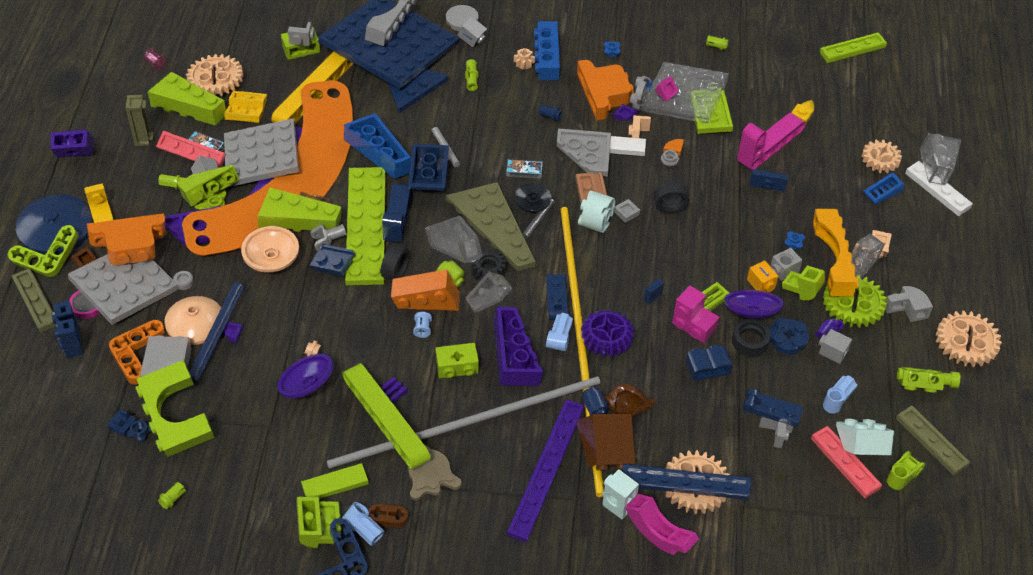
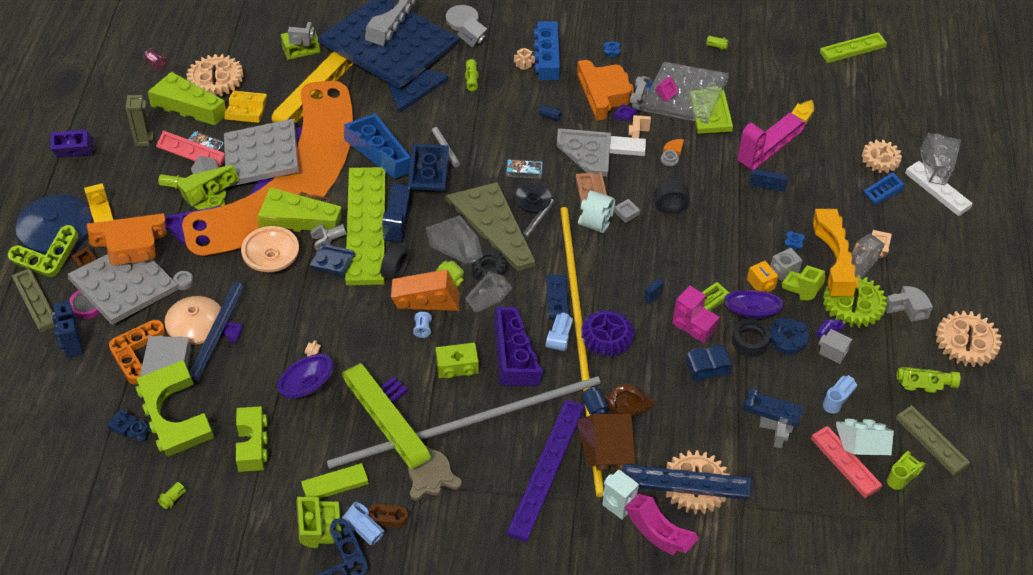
(251, 454): none -> lime arch

